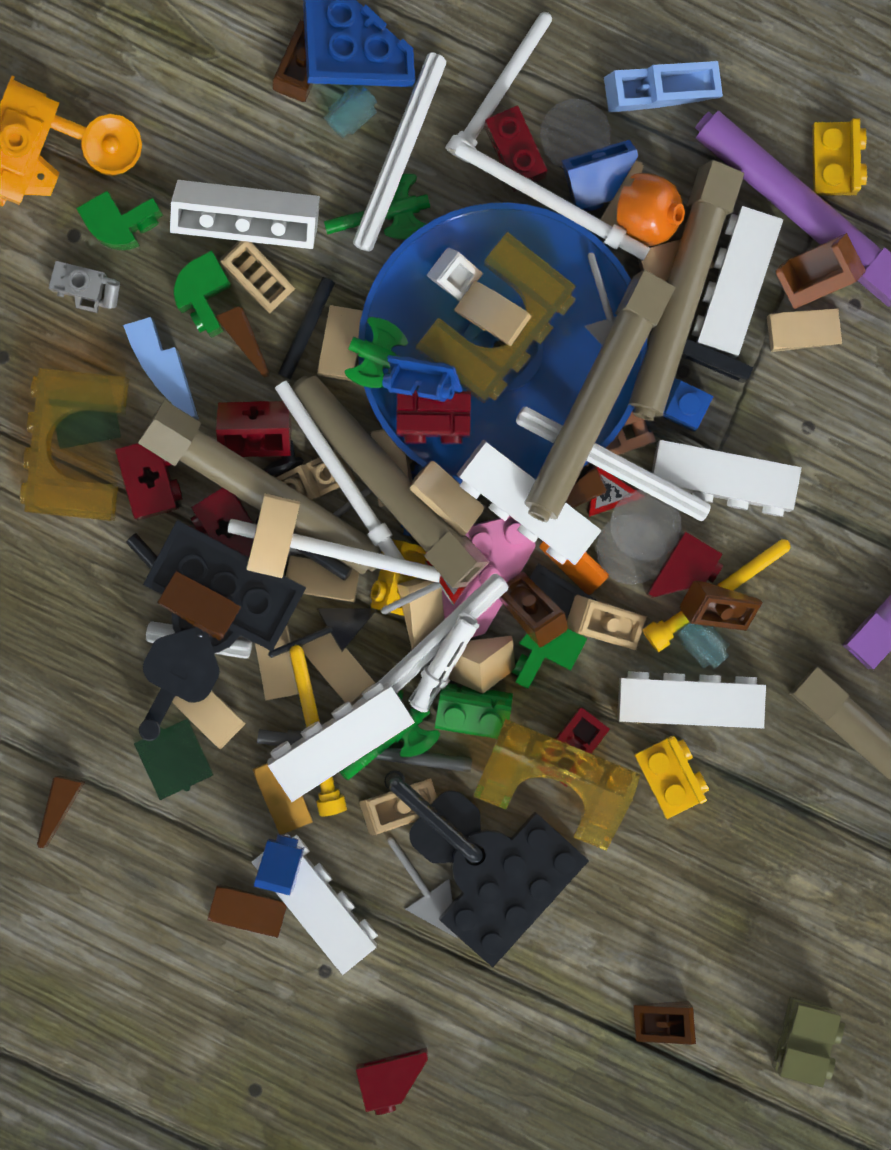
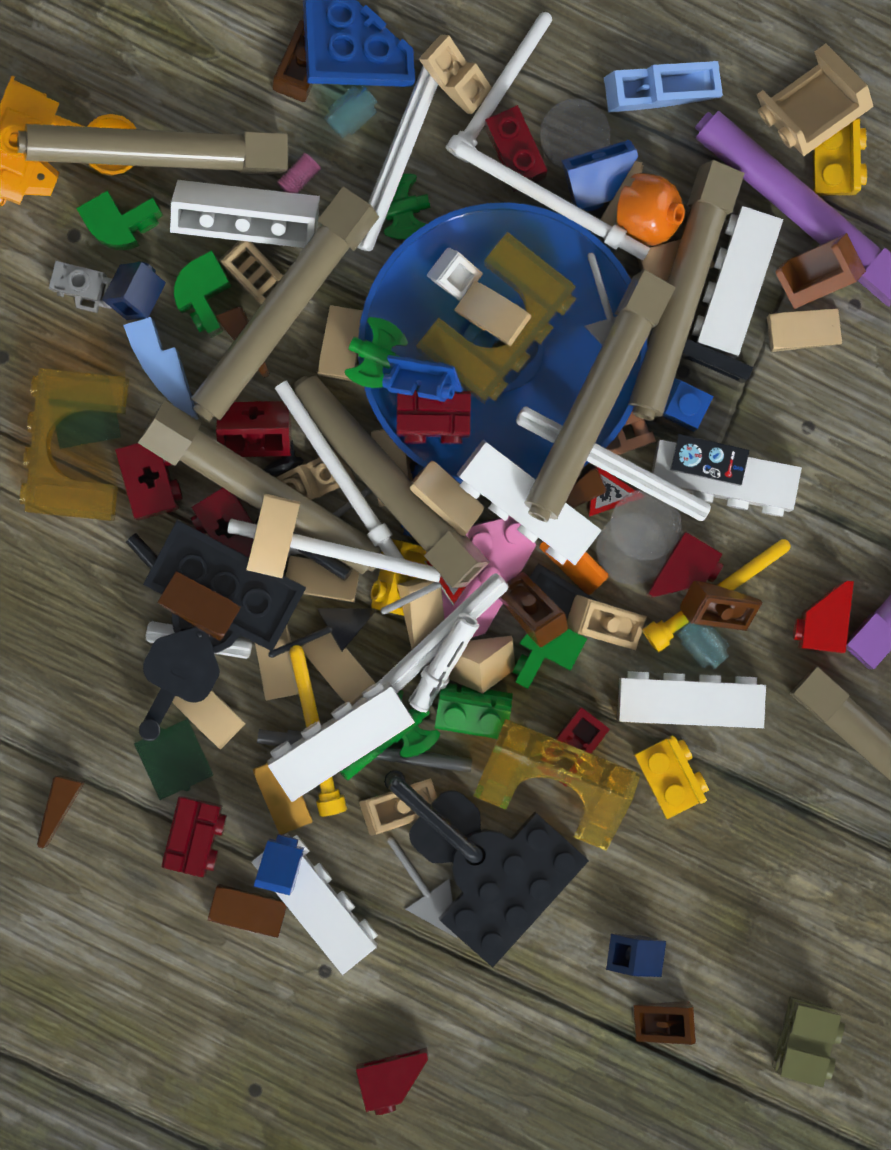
(134, 290): none -> dark blue brick
(193, 837): none -> dark red brick
(247, 153): none -> dark tan brick
(296, 171): none -> bright pink piece
(306, 328): black bar -> none
(341, 228): none -> dark tan brick
(455, 75): none -> tan slope
(636, 955): none -> dark blue brick
(709, 460): none -> black tile
(816, 103): none -> tan panel
(826, 621): none -> red slope

